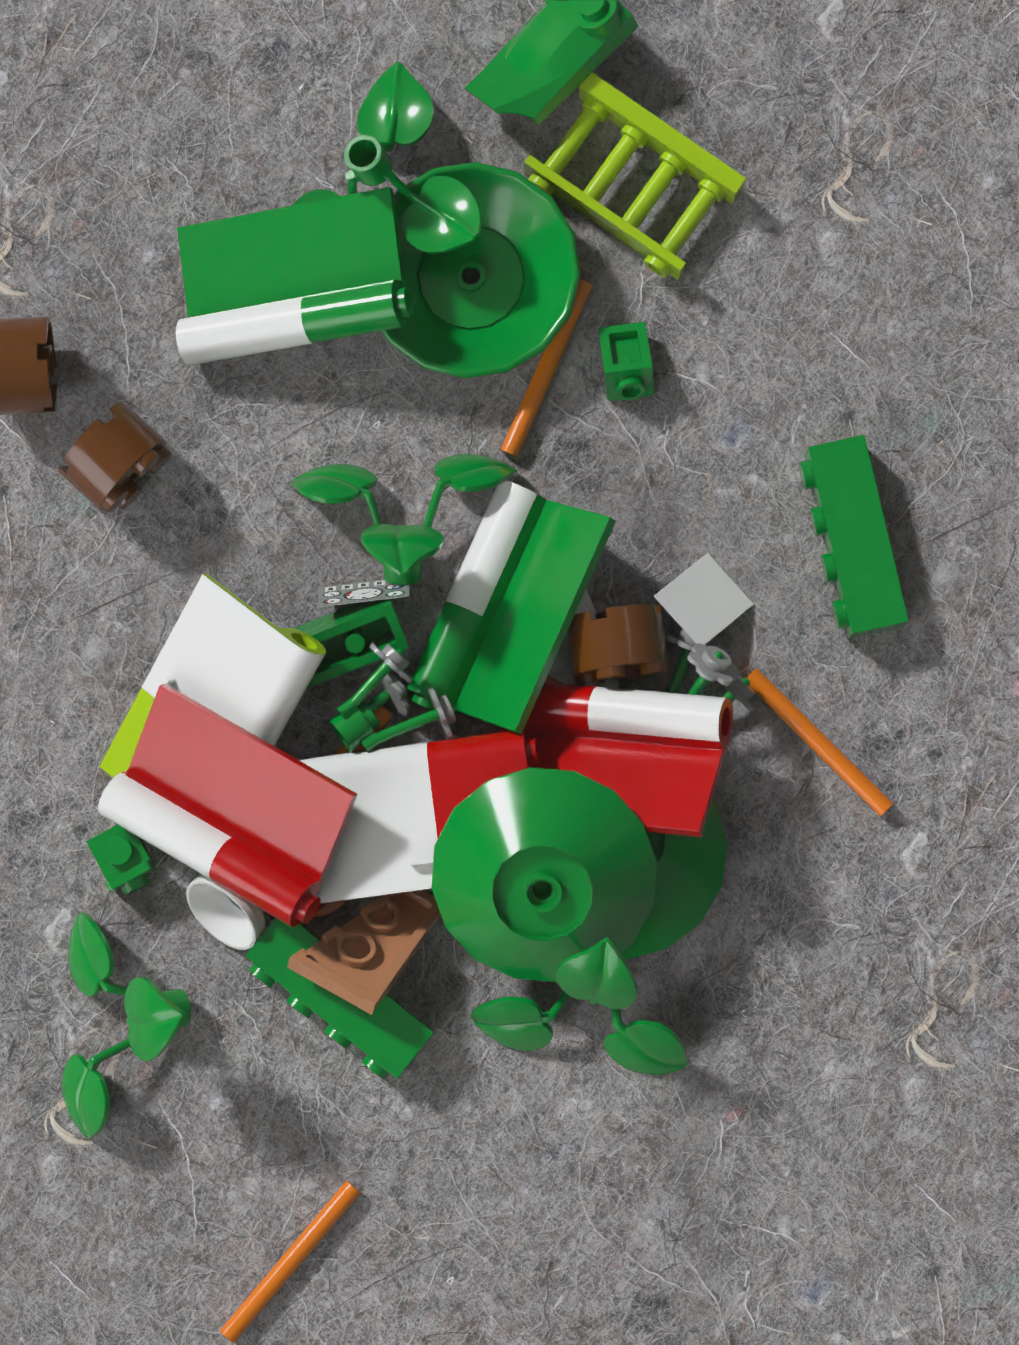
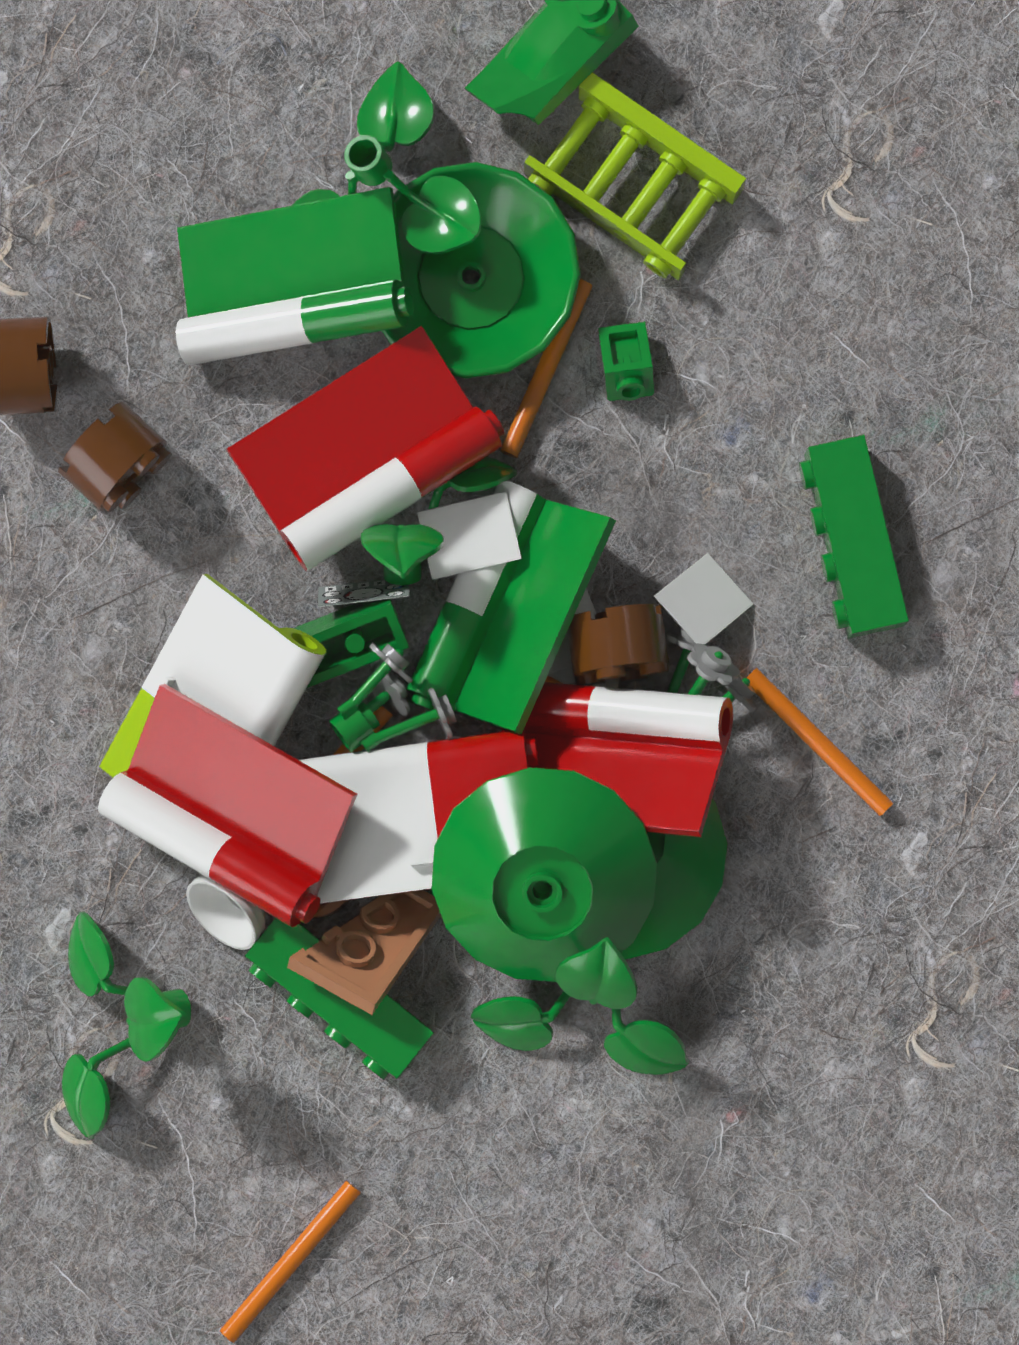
(122, 859): green bracket -> none
(364, 448): none -> red door
(474, 535): none -> white sticker

